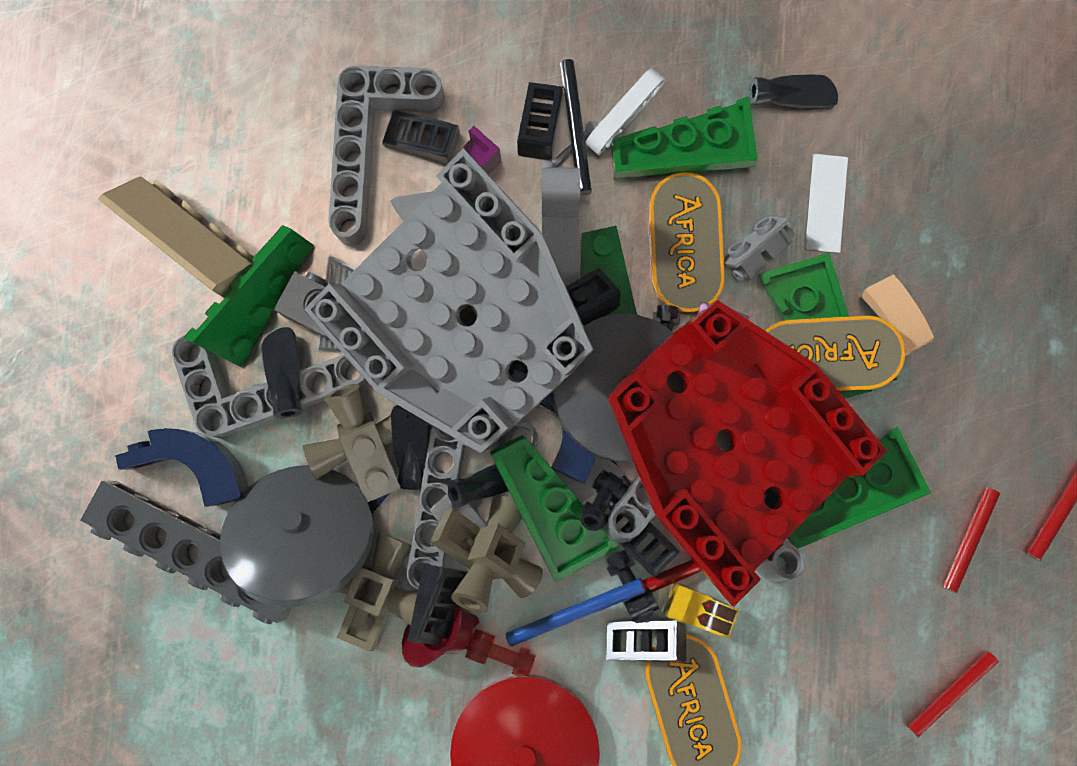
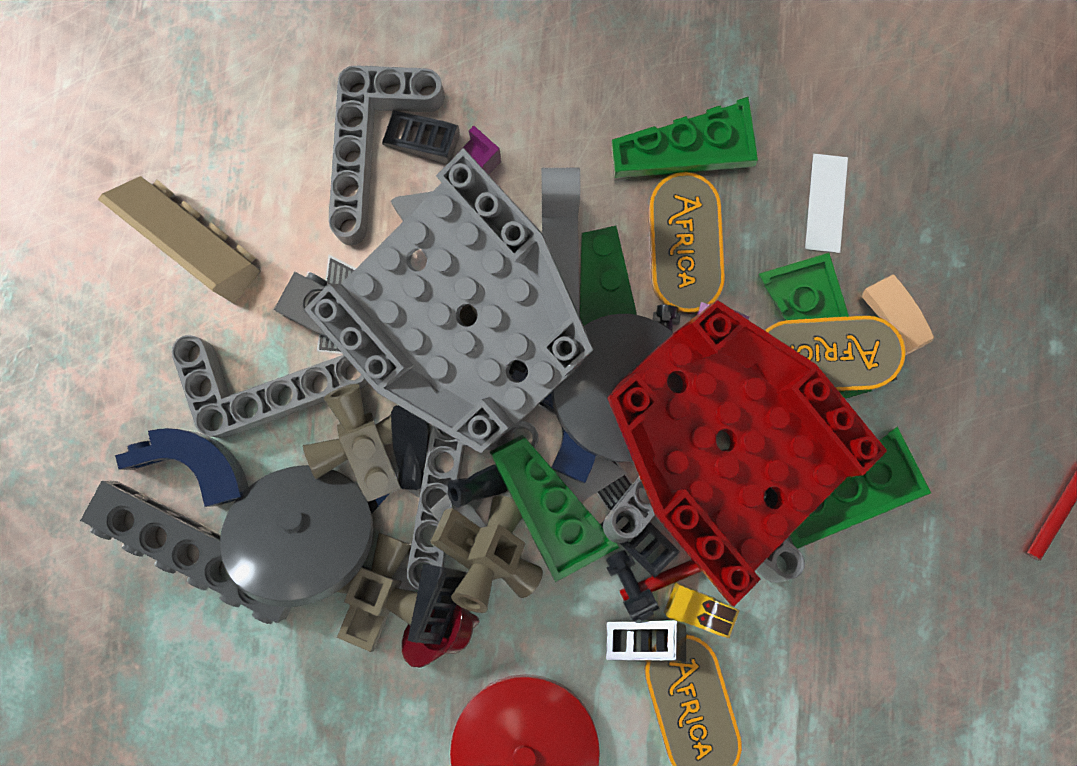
(243, 314): green wing -> none
(282, 371): black piece -> none
(482, 647): clear red bar -> none
(536, 142): black slope -> none
(575, 124): black bar -> none
(575, 612): blue bar -> none
(590, 126): light grey hinge -> none
(594, 296): black slope -> none
(609, 489): black bar -> none
(625, 111): white beam -> none
(770, 236): light grey hinge -> none
(795, 91): black piece -> none
(953, 694): red bar -> none
(971, 540): red bar -> none

